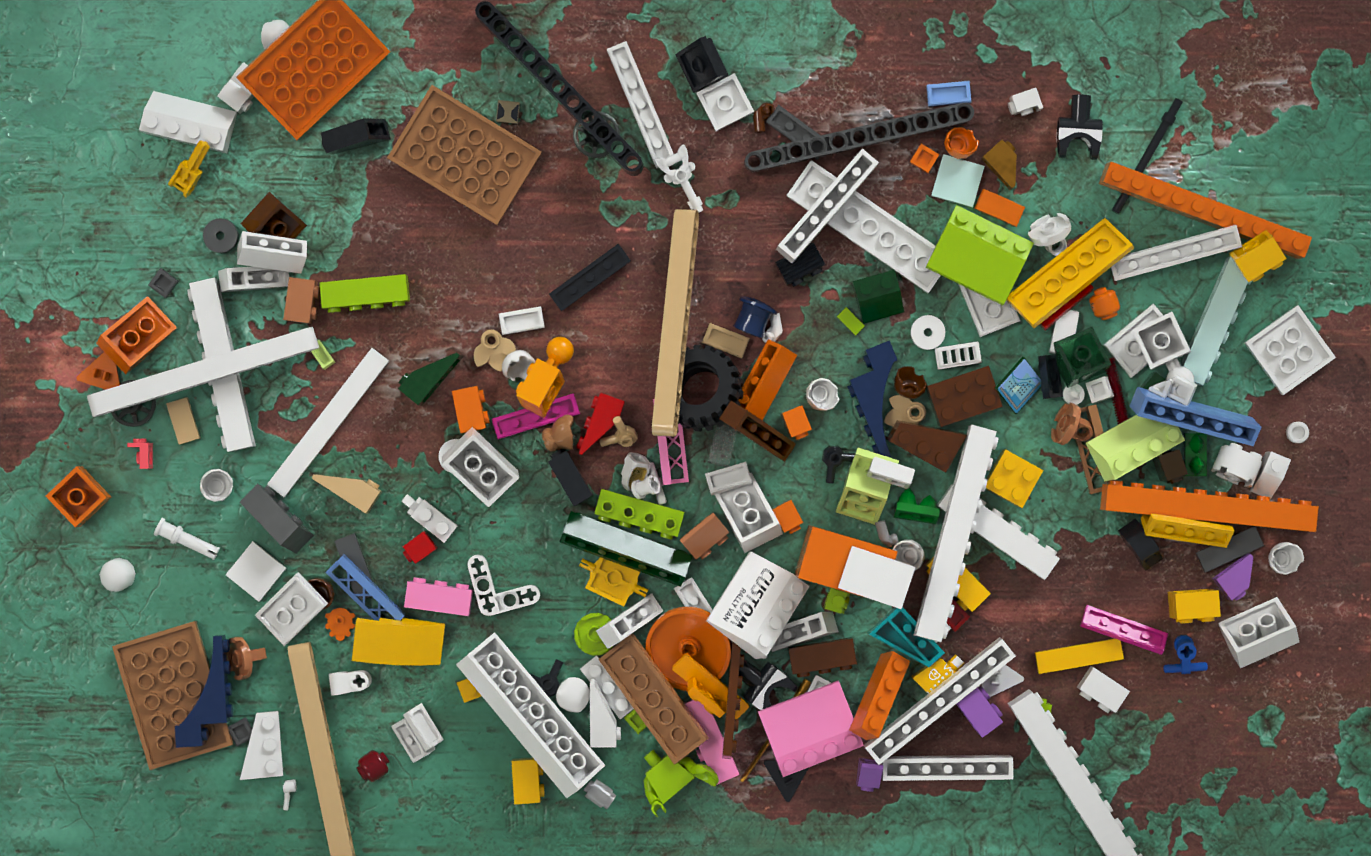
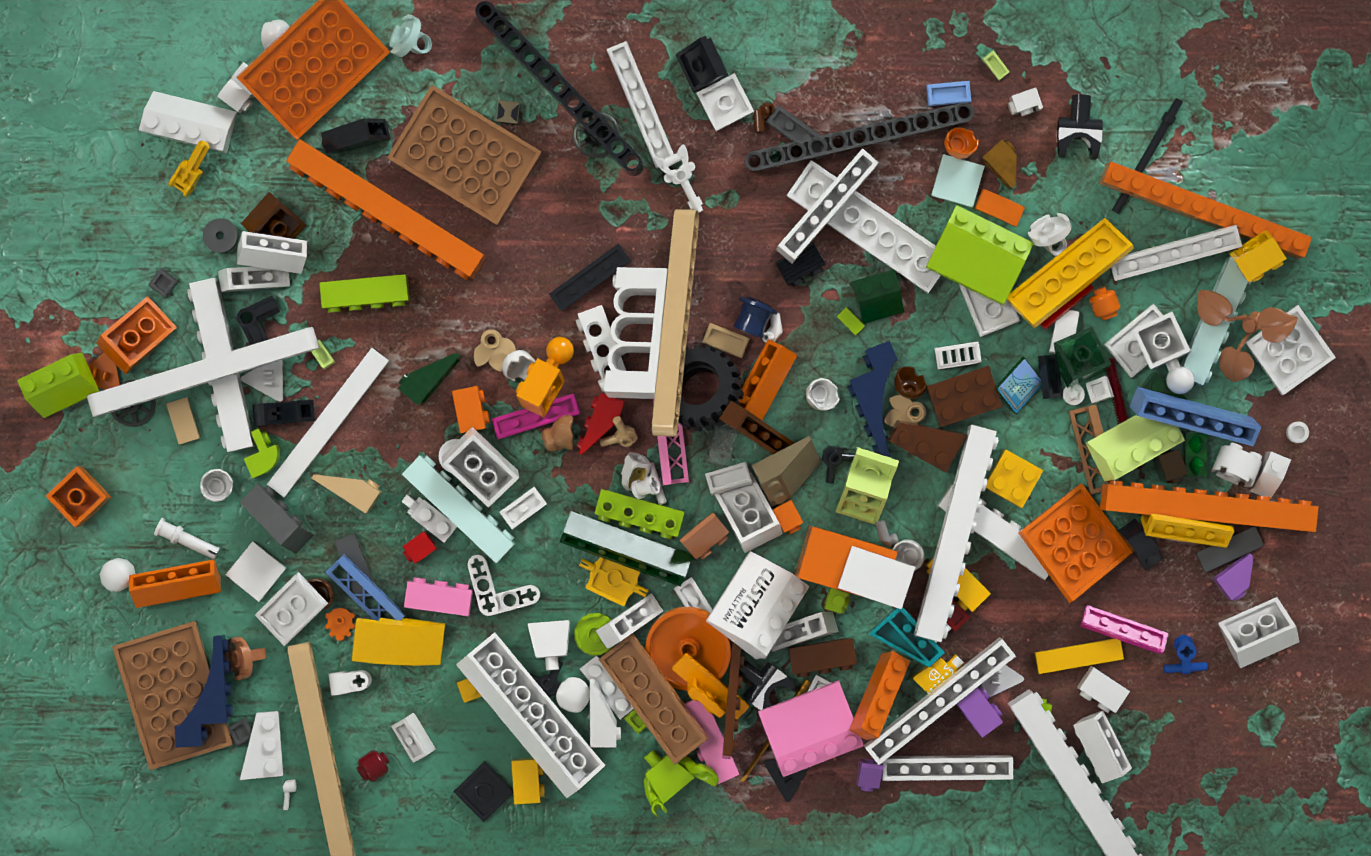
(58, 385): none -> lime slope
(145, 456): coral bracket -> none
(174, 583): none -> orange brick
(261, 310): none -> black piece
(266, 458): none -> lime brick
(267, 379): none -> white piece
(283, 412): none -> black brick
(301, 300): nougat brick -> none
(382, 207): none -> orange brick
(405, 37): none -> light aqua tile
(423, 727): white tile -> none
(458, 508): none -> light aqua brick
(483, 791): none -> black tile
(521, 320): white tile -> none
(523, 508): none -> white plate
(550, 641): none -> white torso
(570, 477): black slope -> none
(586, 320): none -> white brick
(599, 793): light grey brick -> none
(630, 283): none -> white fence
(786, 470): none -> dark tan slope
(796, 422): orange brick -> none
(891, 472): white slope -> none
(908, 510): green tile -> none
(924, 158): orange plate -> none
(932, 323): white piece -> none
(995, 65): none -> yellowish green piece
(1068, 424): nougat tile -> none
(1075, 542): none -> orange plate
(1102, 747): none -> white brick
(1175, 388): white slope -> none
(1193, 604): yellow brick -> none
(1273, 322): none -> nougat plant
(1285, 558): white hair -> none

